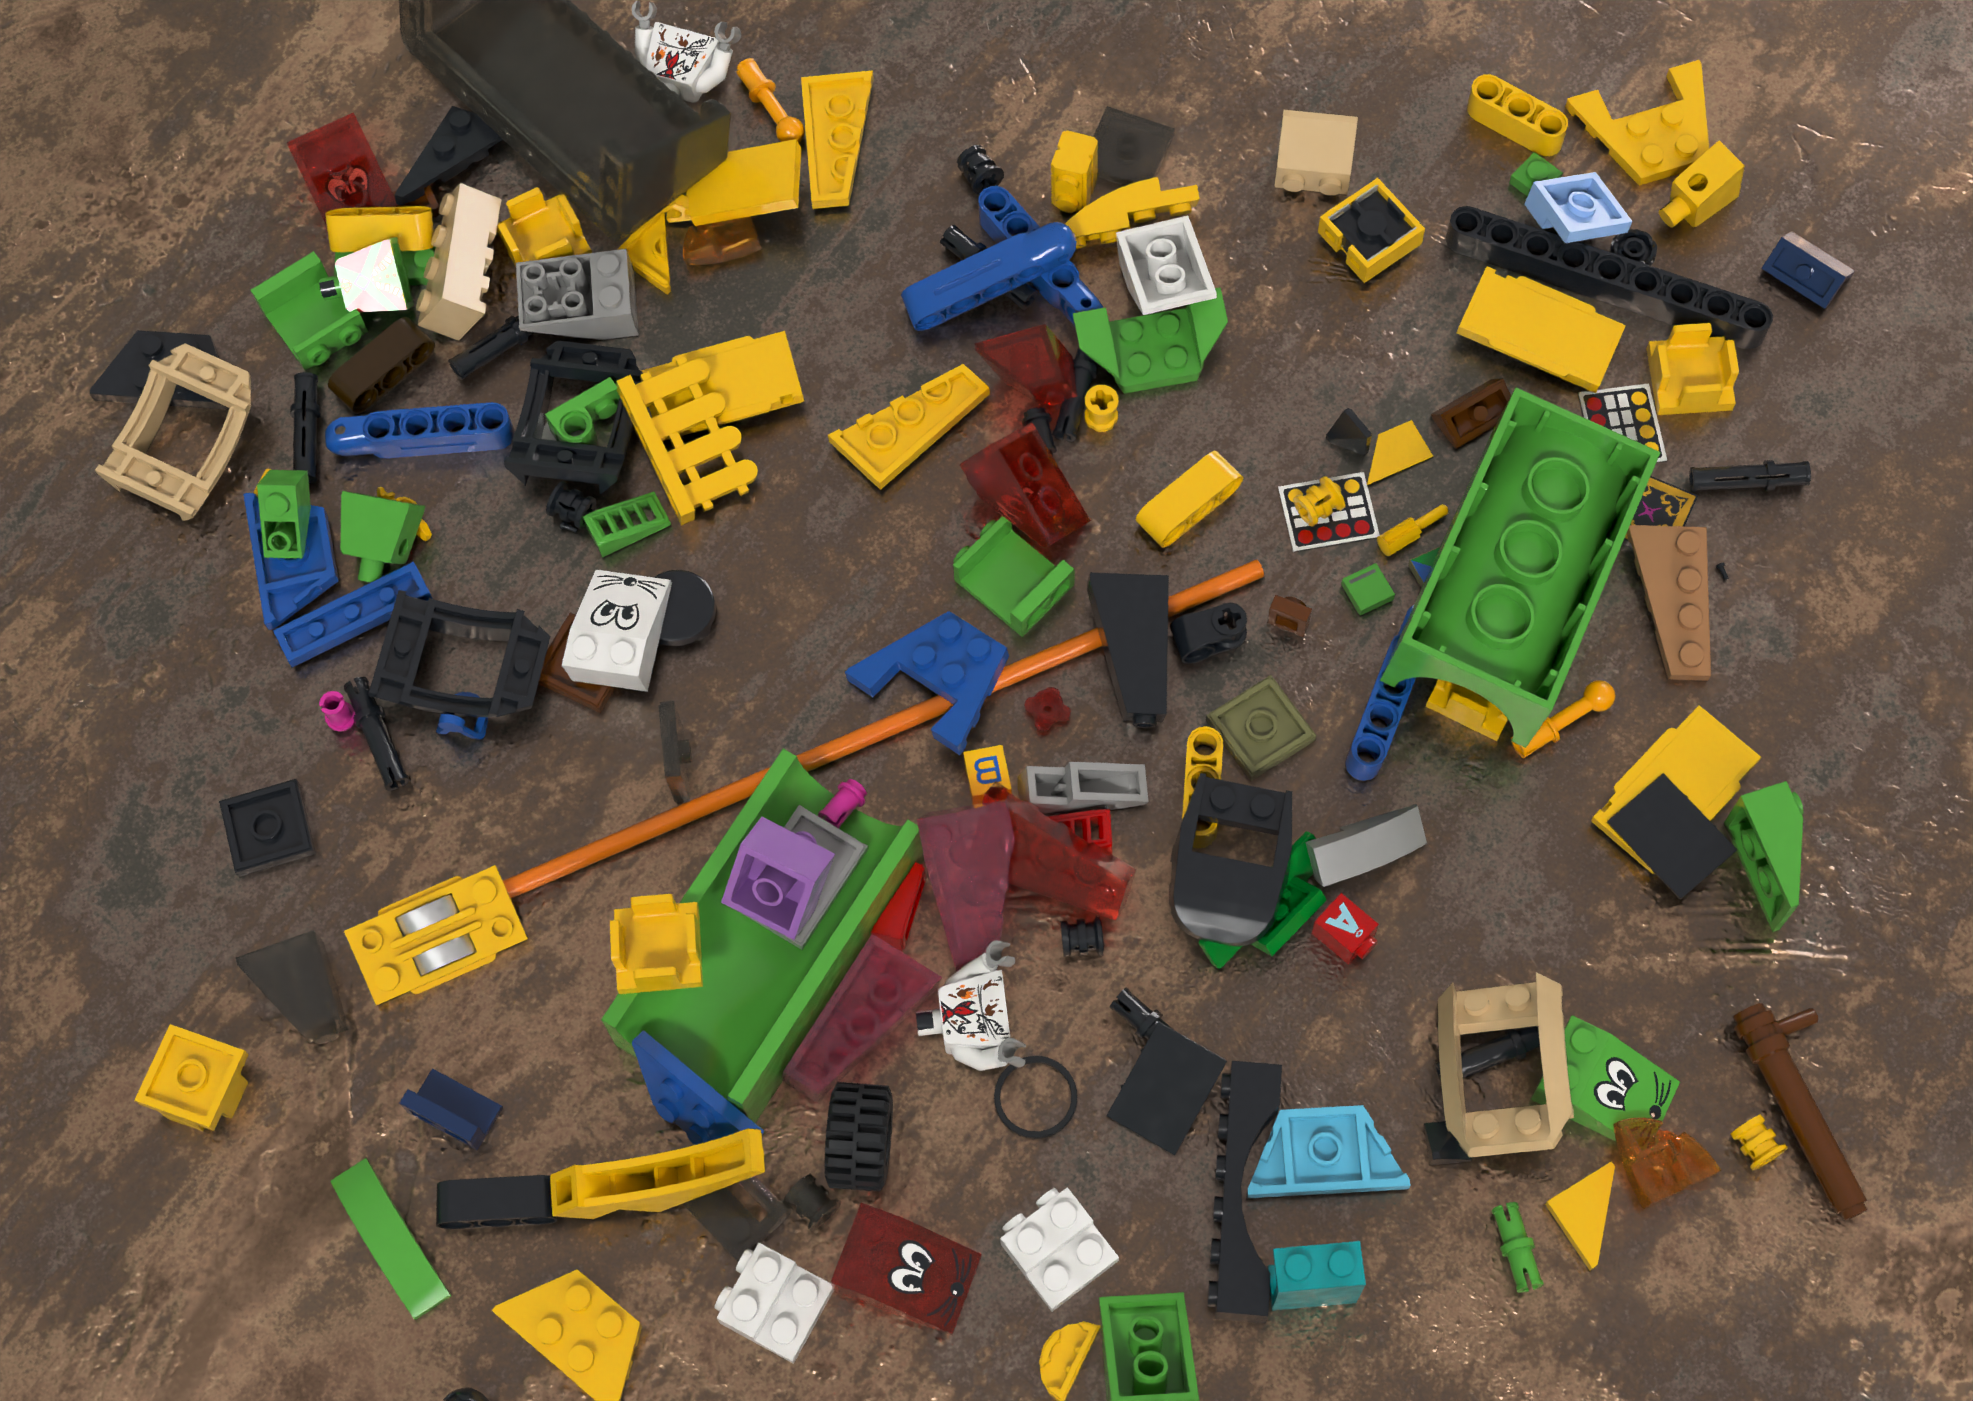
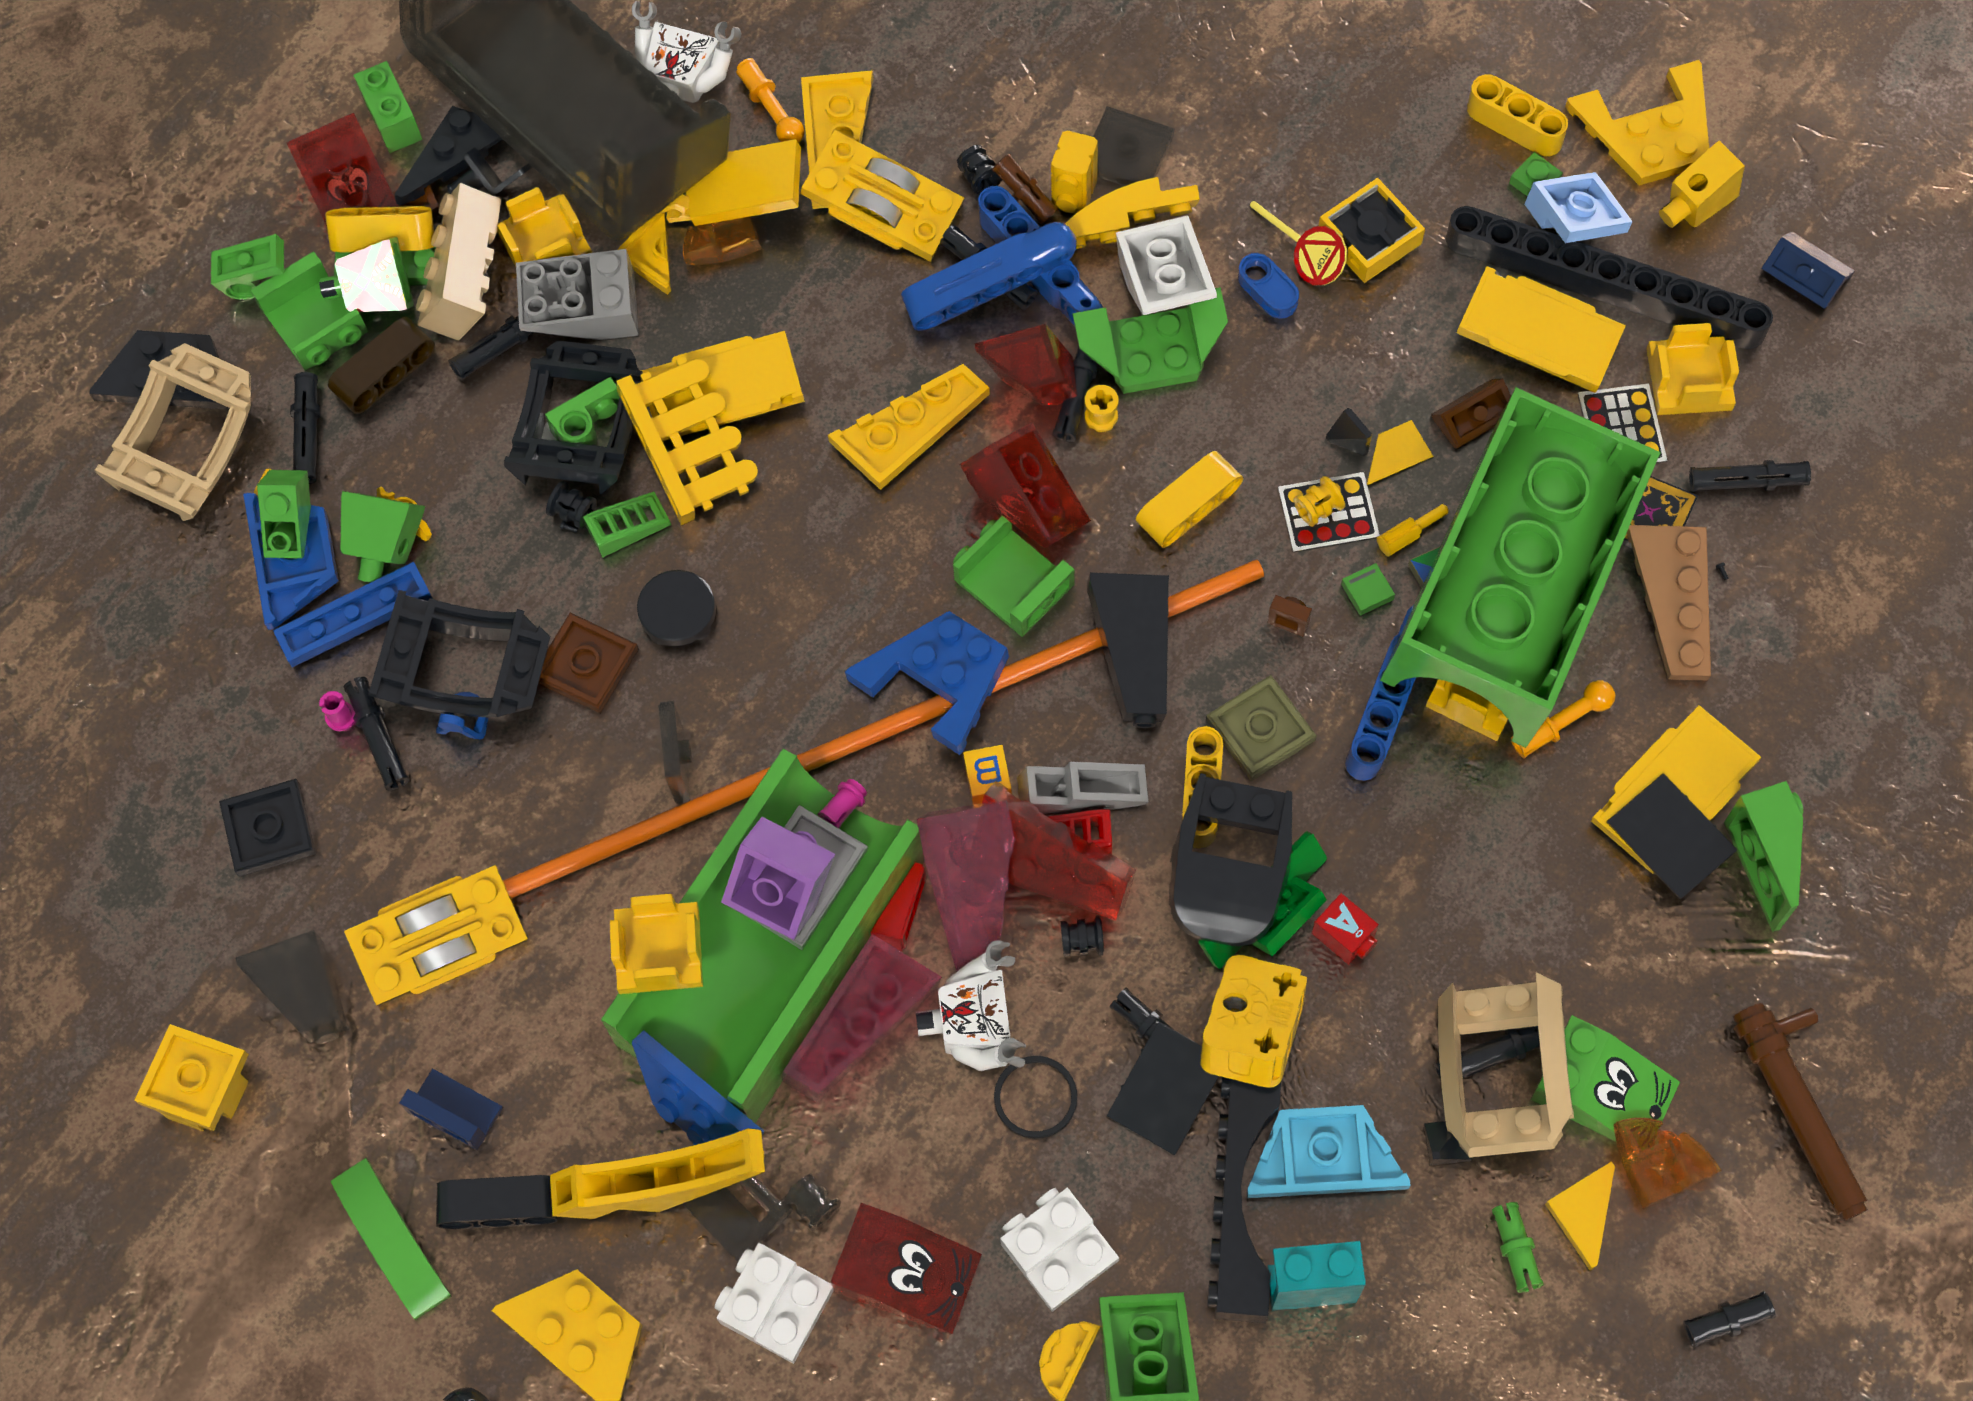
(241, 266): none -> bright green plate
(388, 107): none -> bright green brick
(437, 439): blue piece -> none
(482, 175): none -> black bracket
(617, 630): white slope -> none
(858, 1136): black tyre -> none
(881, 196): none -> yellow piece
(1025, 188): none -> reddish brown pin
(1041, 422): black pin -> none
(1051, 698): clear red plate -> none
(1205, 634): black piece -> none
(1253, 1021): none -> yellow axle
(1274, 292): none -> blue piece
(1315, 152): tan slope -> none
(1318, 252): none -> piece
(1366, 845): light grey slope -> none
(1636, 241): black plate -> none
(1729, 1319): none -> black pin
(1758, 1142): yellow bush -> none

